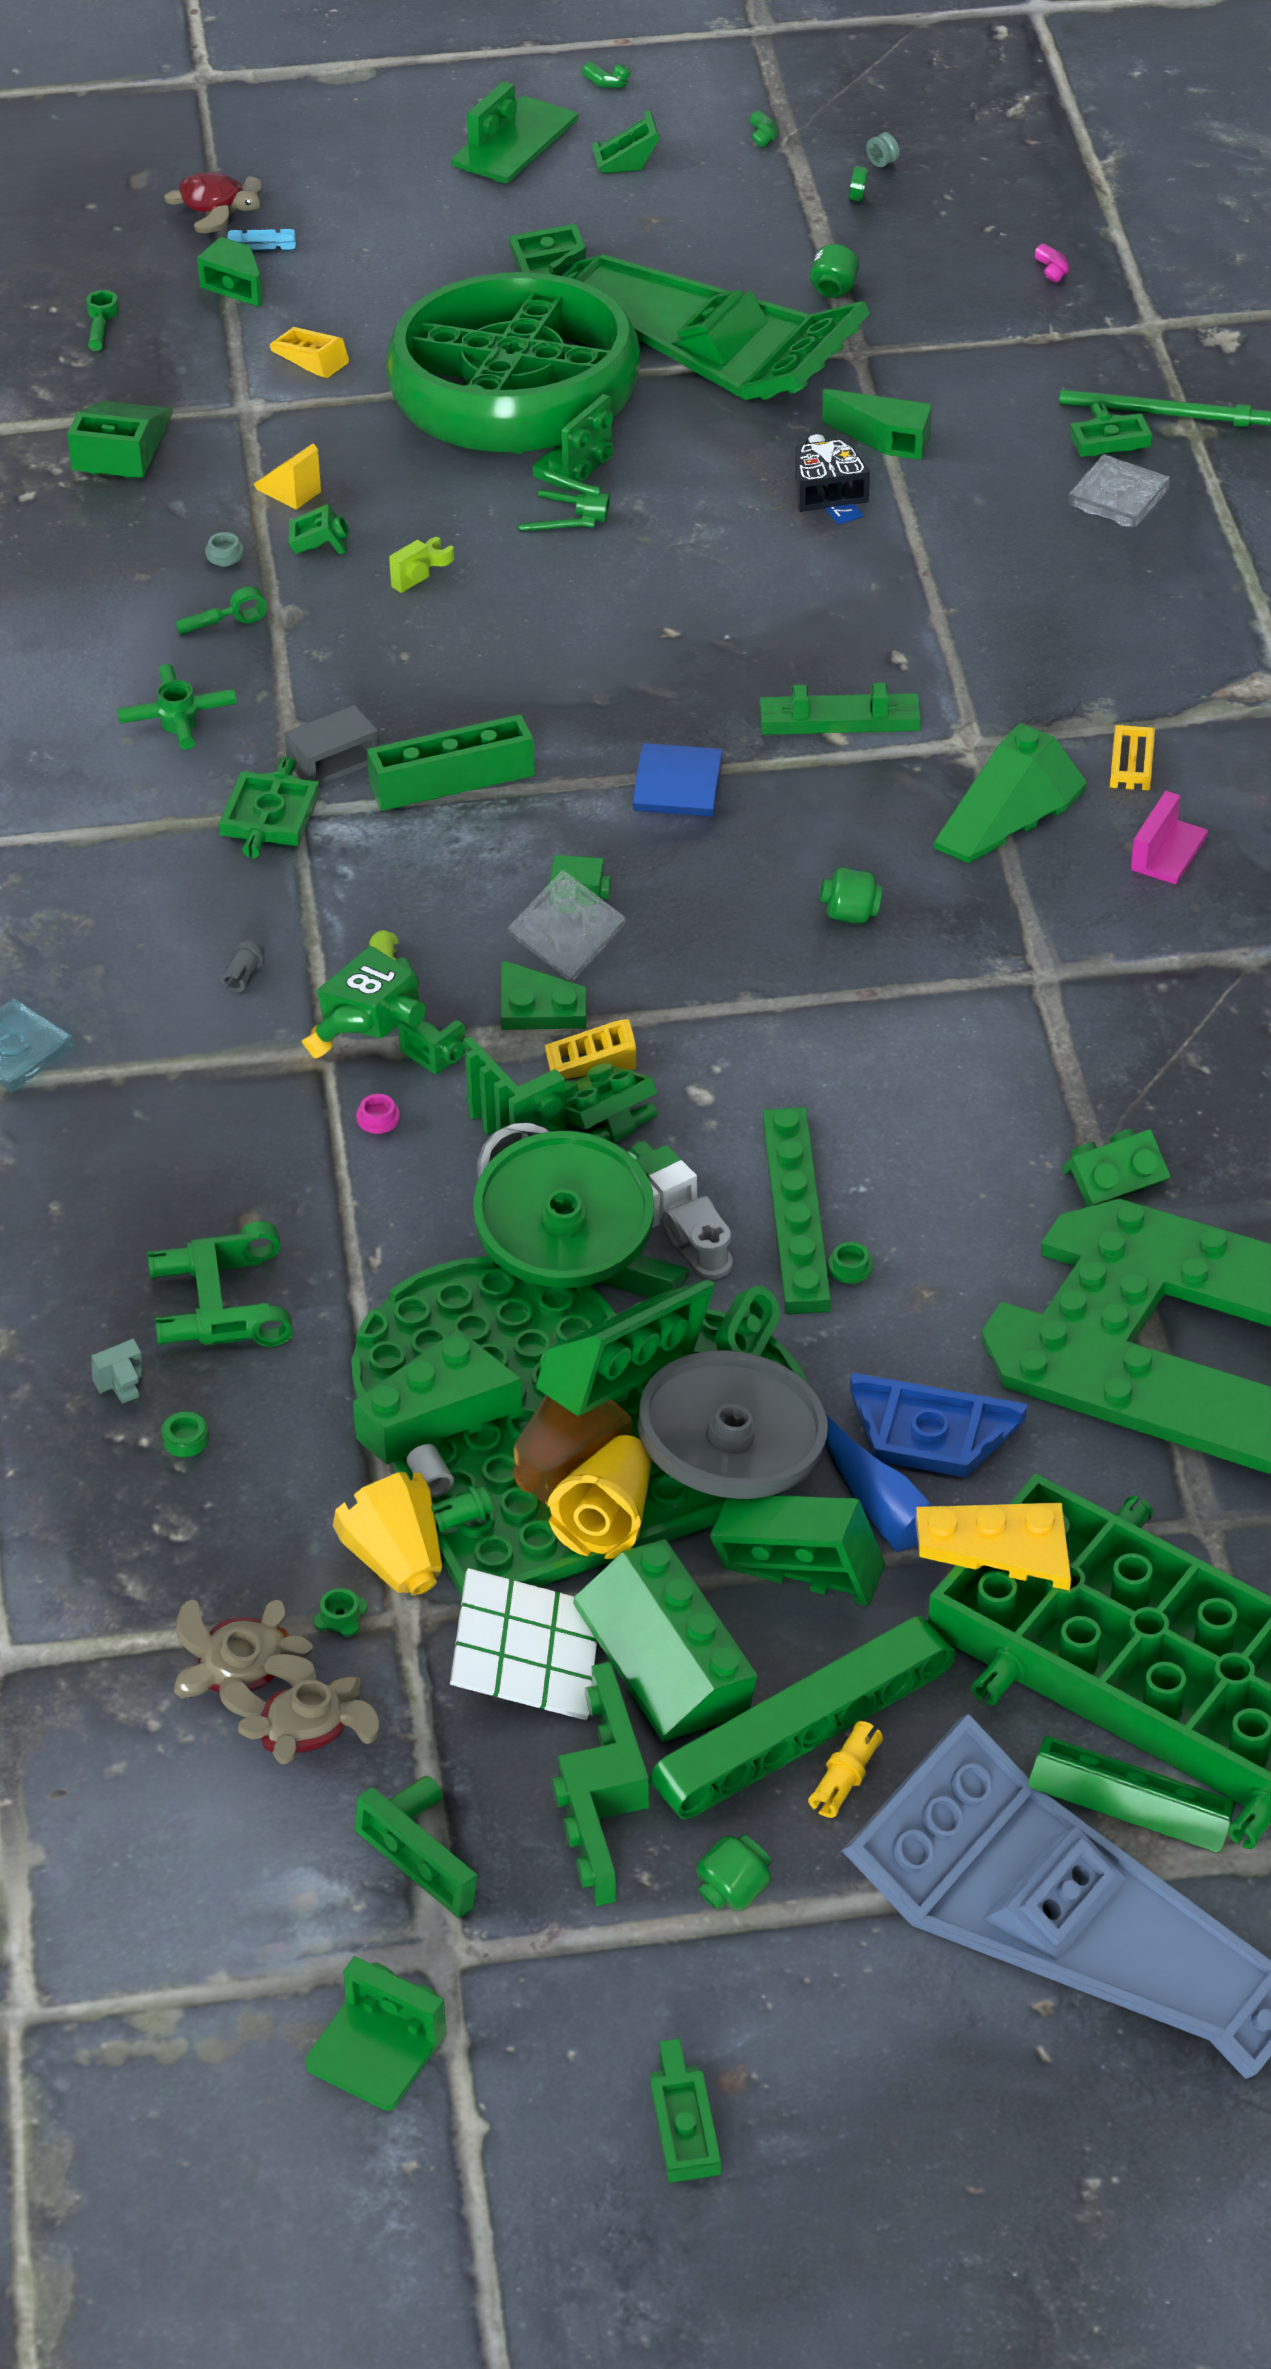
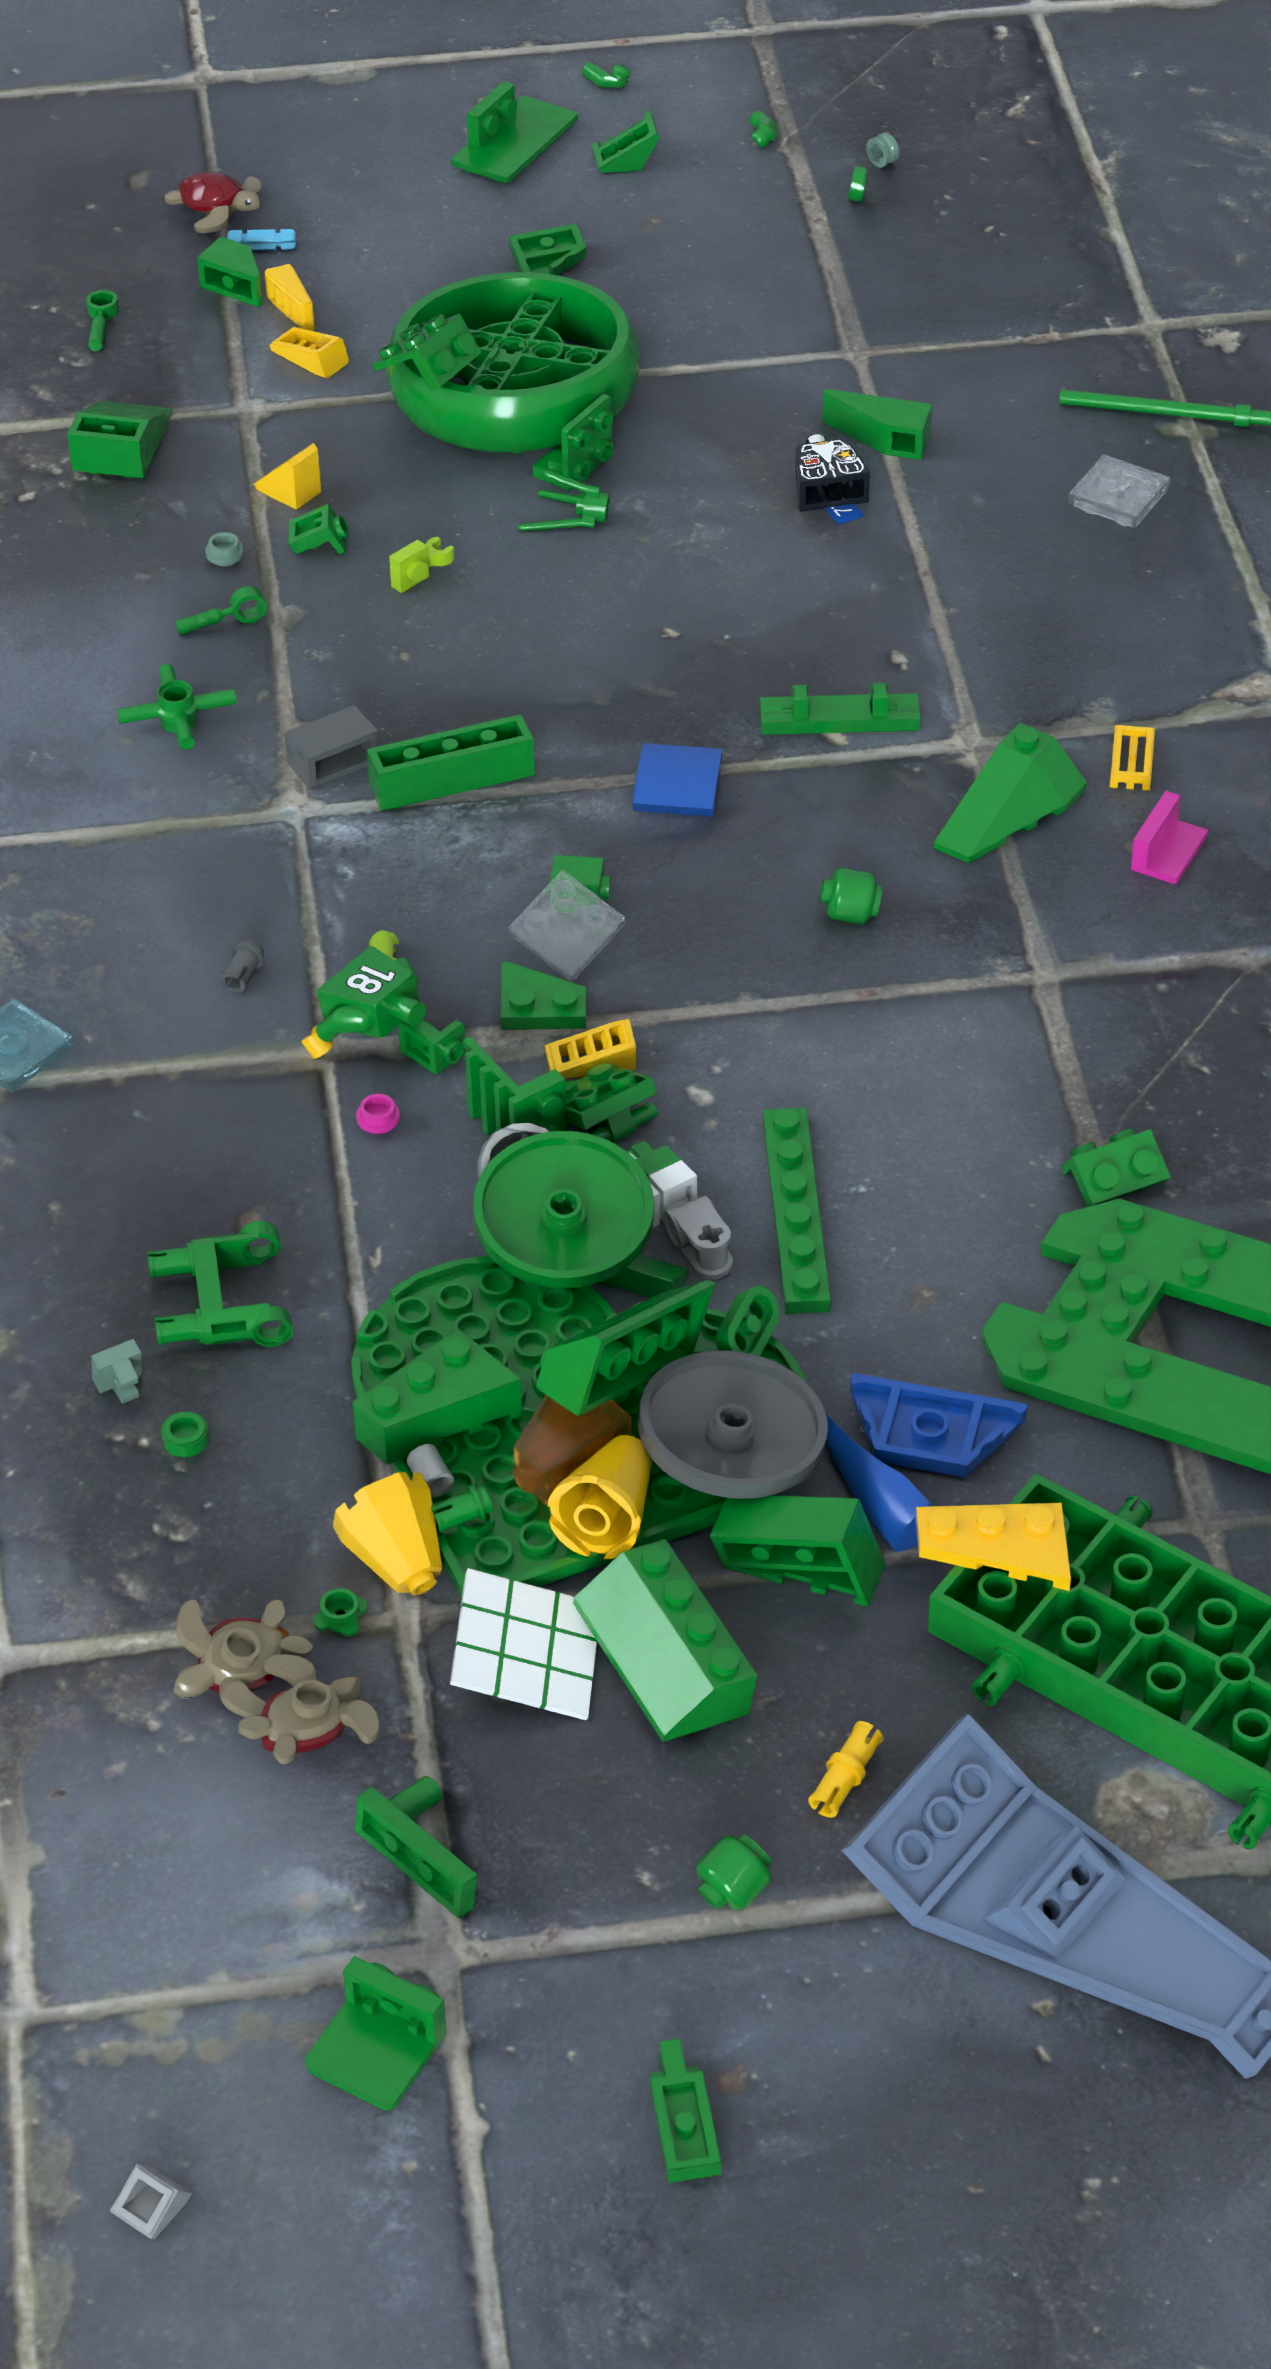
(149, 2200): none -> light grey slope
(269, 808): green plate -> none
(289, 295): none -> yellow slope
(437, 349): none -> green bracket
(601, 1784): green bracket -> none
(722, 333): green wing -> none
(801, 1717): green beam -> none
(834, 270): green head -> none
(850, 1263): green plate -> none
(1056, 262): dark pink arm -> none
(1110, 432): green plate -> none
(1132, 1794): green slope -> none

